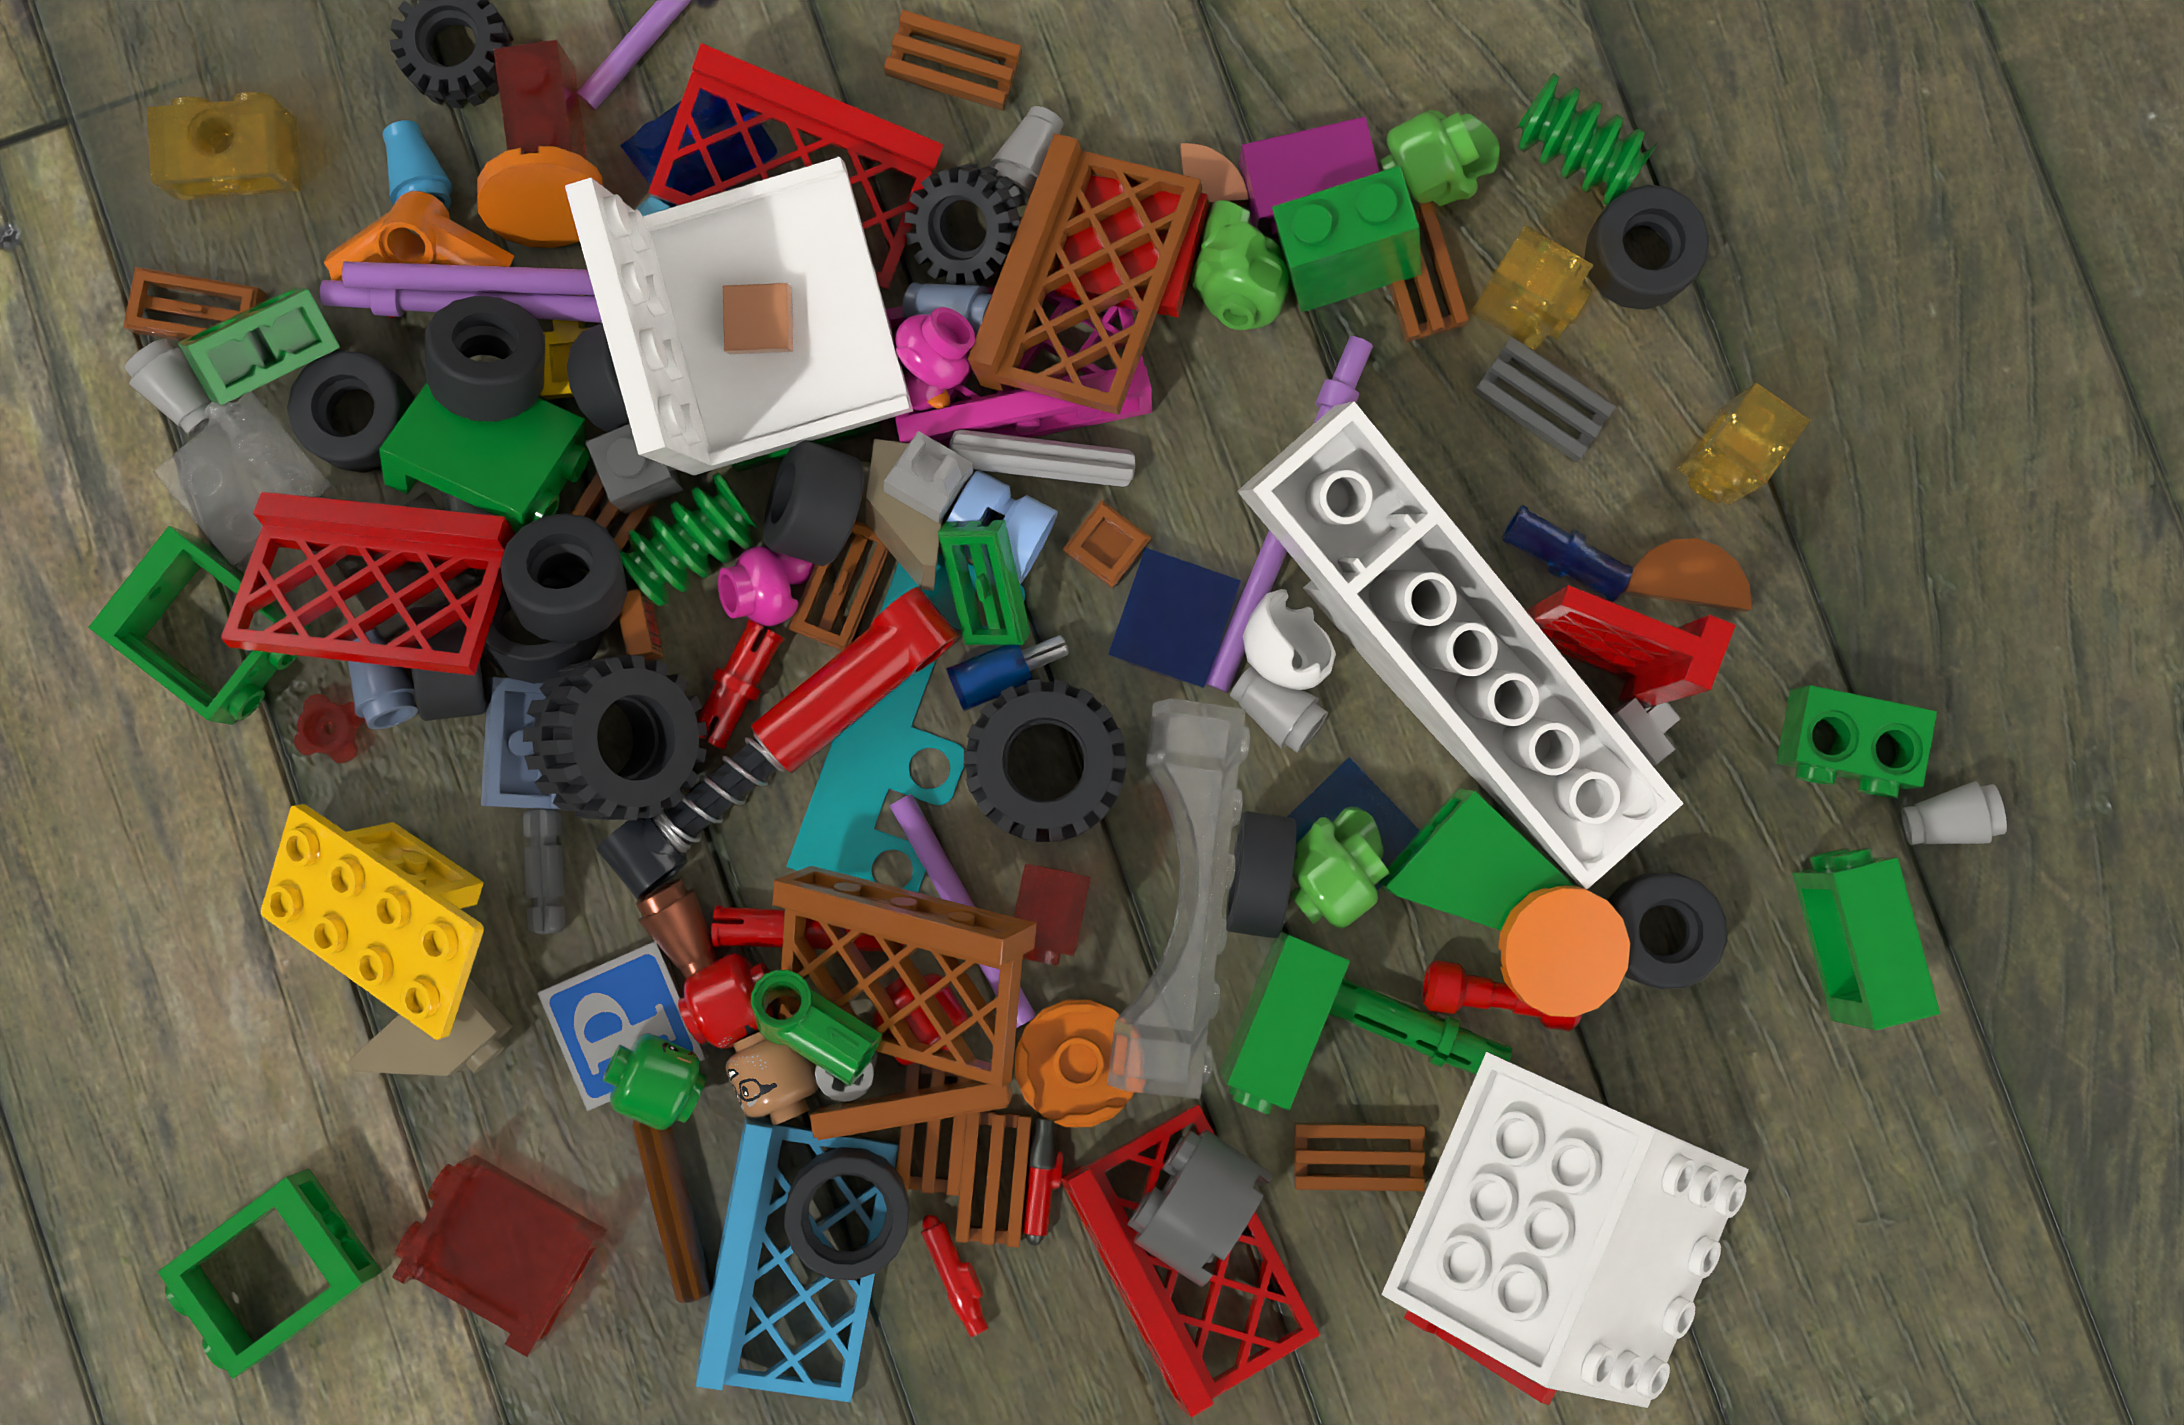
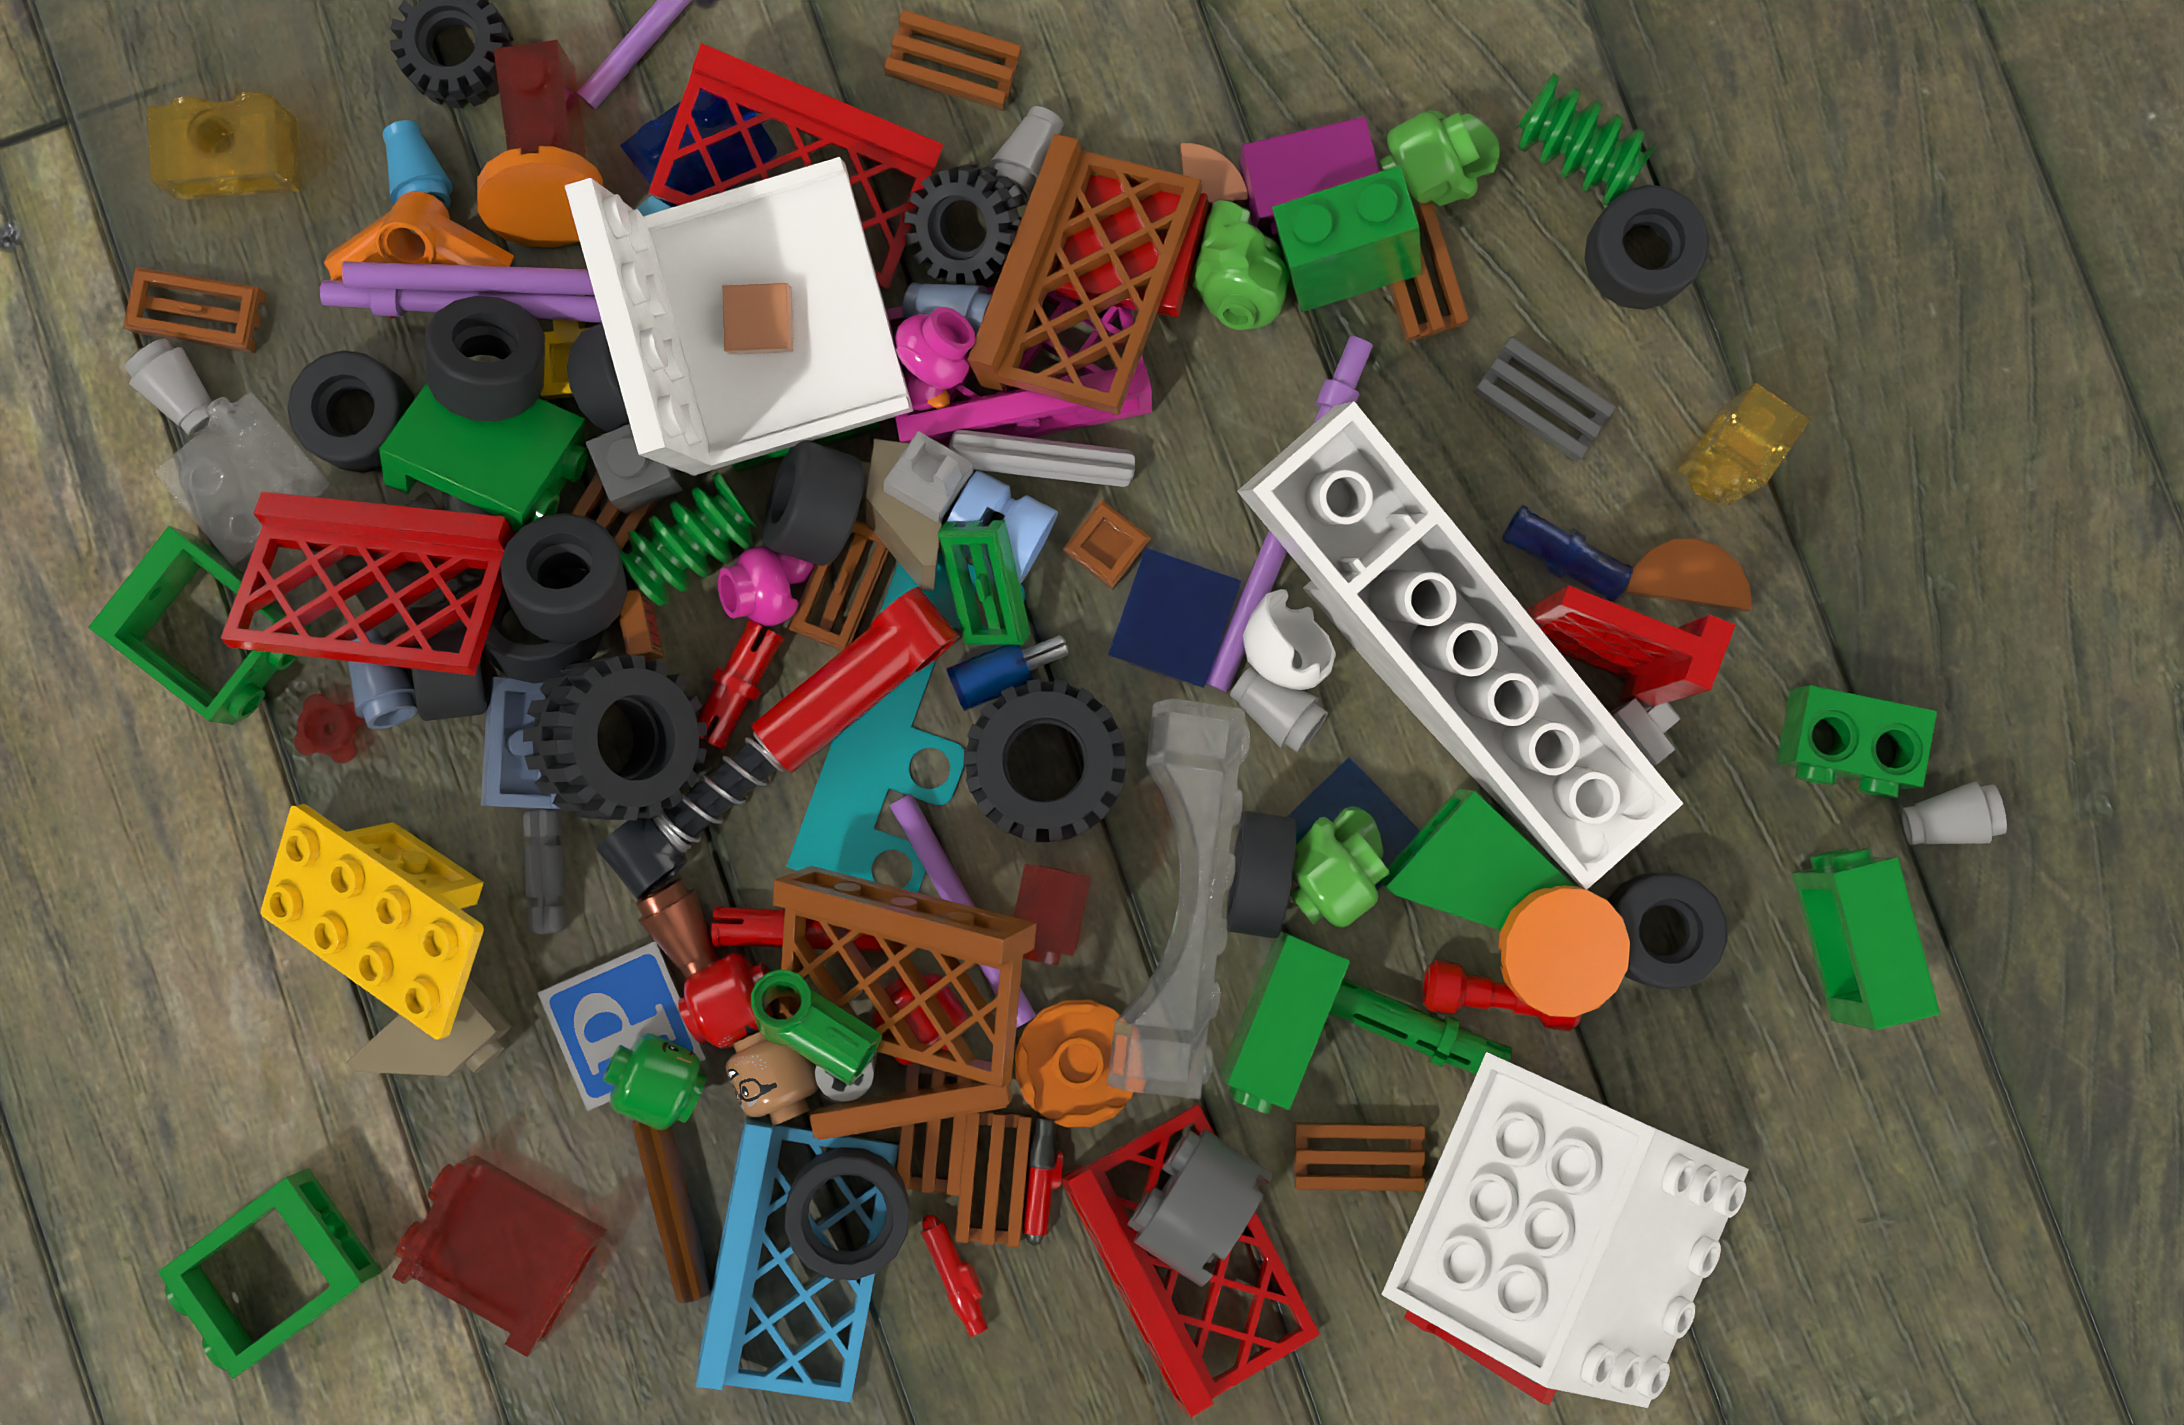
(259, 345): green brick -> none
(1534, 289): clear yellow brick -> none

